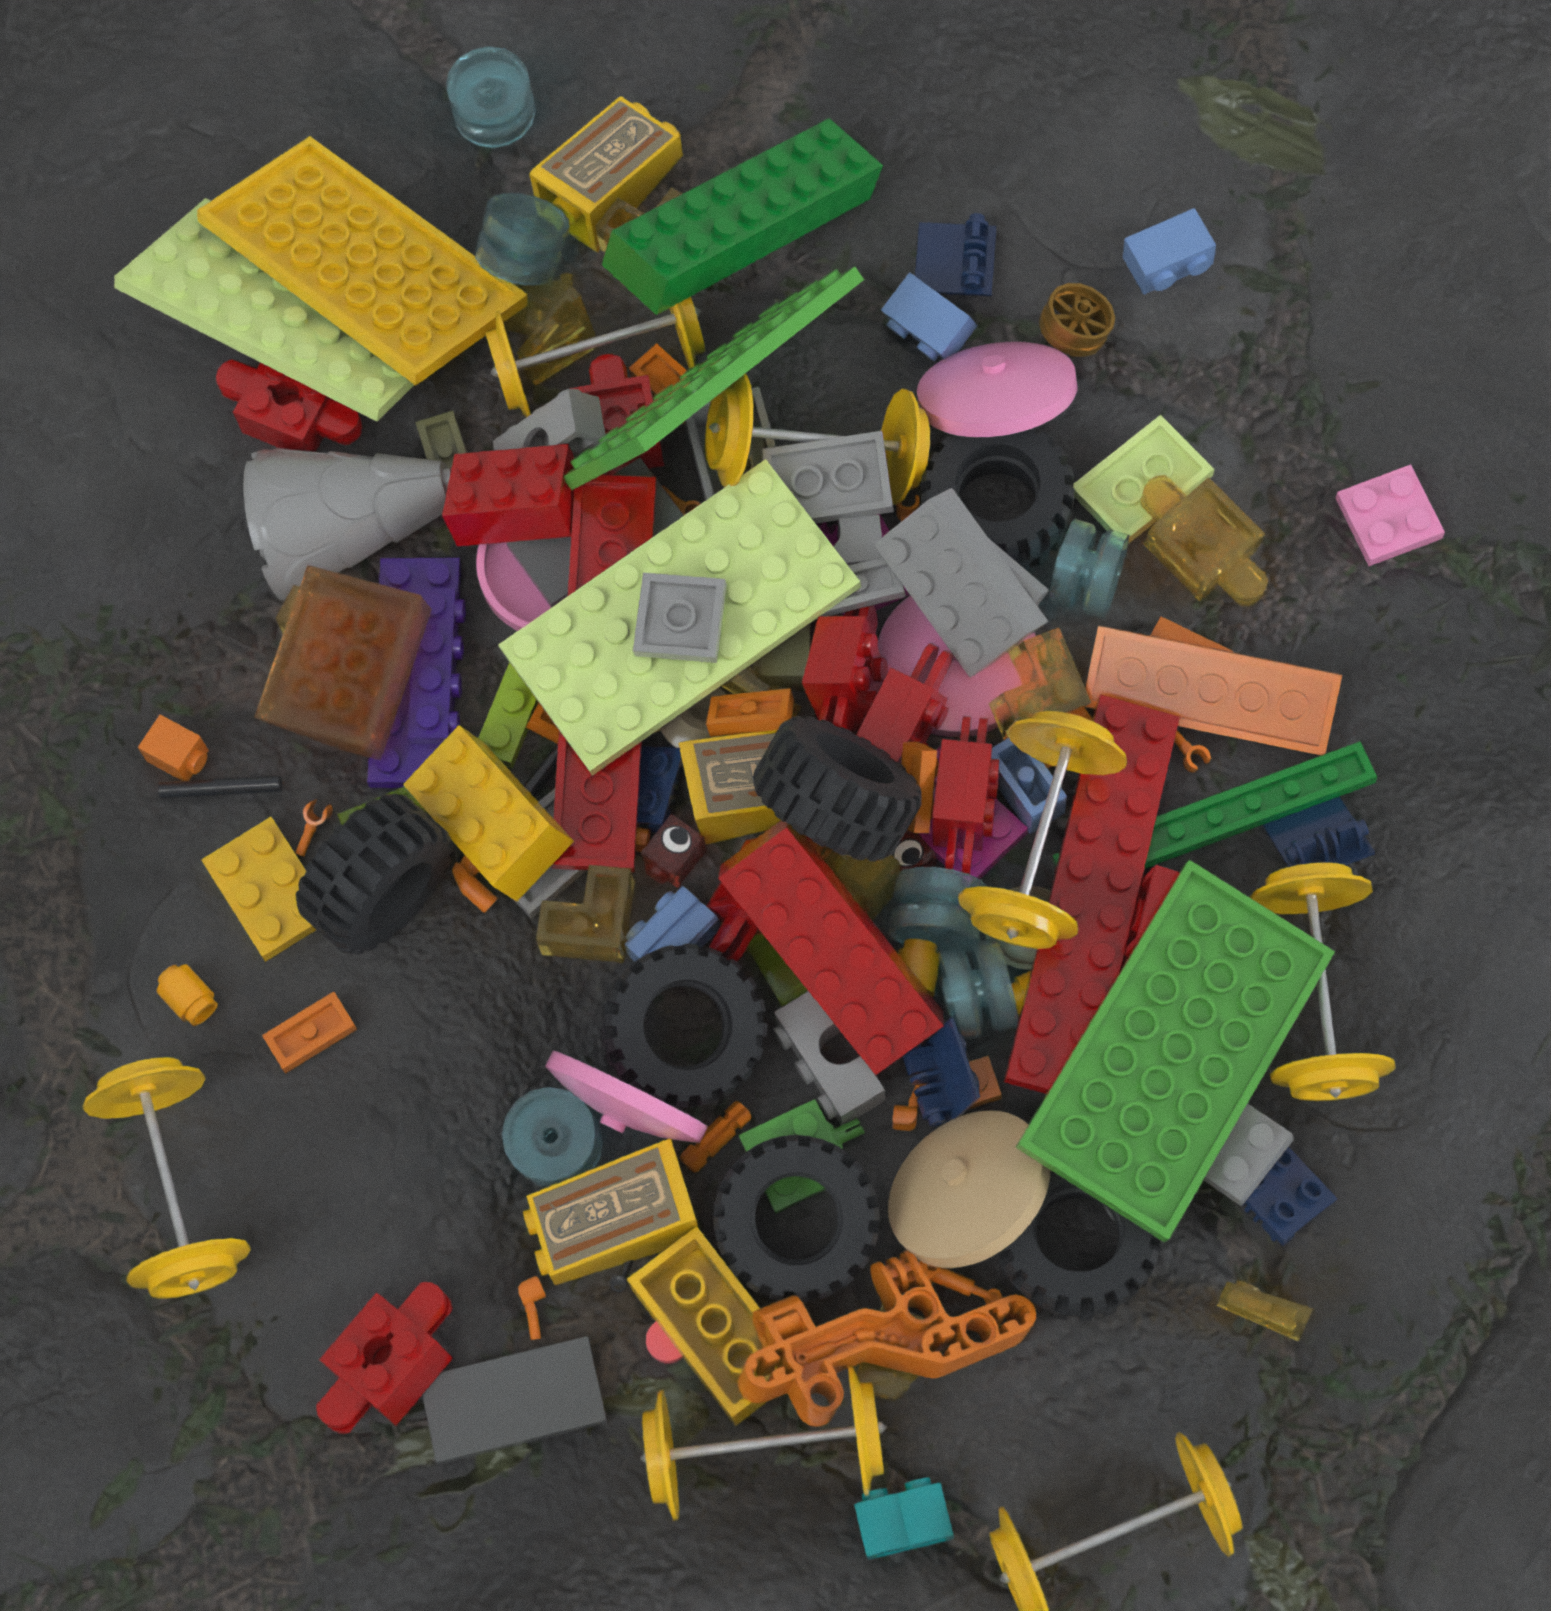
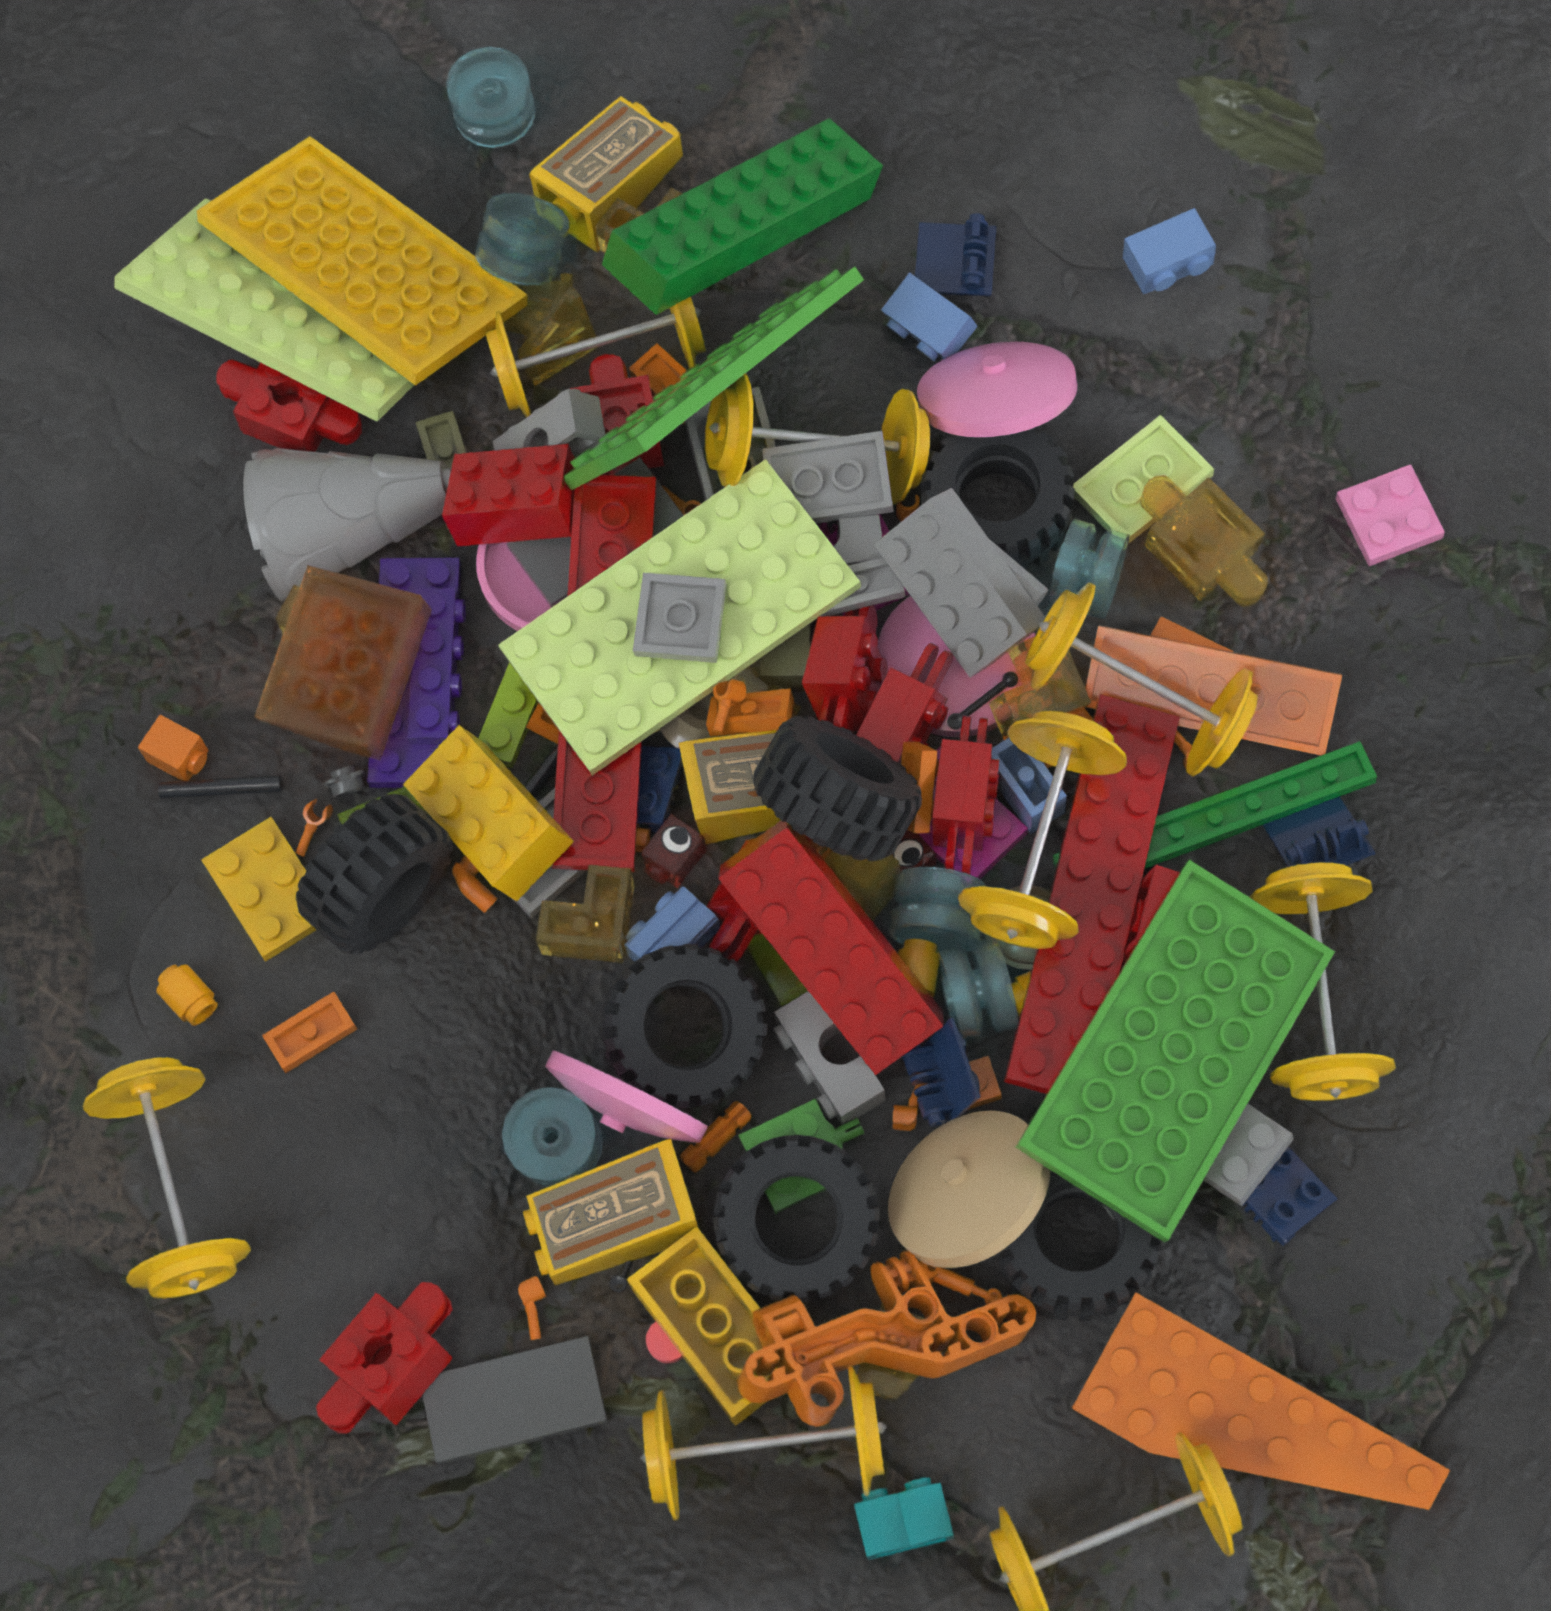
(345, 781): none -> dark grey plate
(727, 693): none -> orange hand
(1009, 680): none -> black hinge
(1071, 329): pearl gold wheel -> none
(1176, 1378): none -> orange wing
(1221, 726): none -> yellow axle
(1264, 1309): clear yellow wing -> none

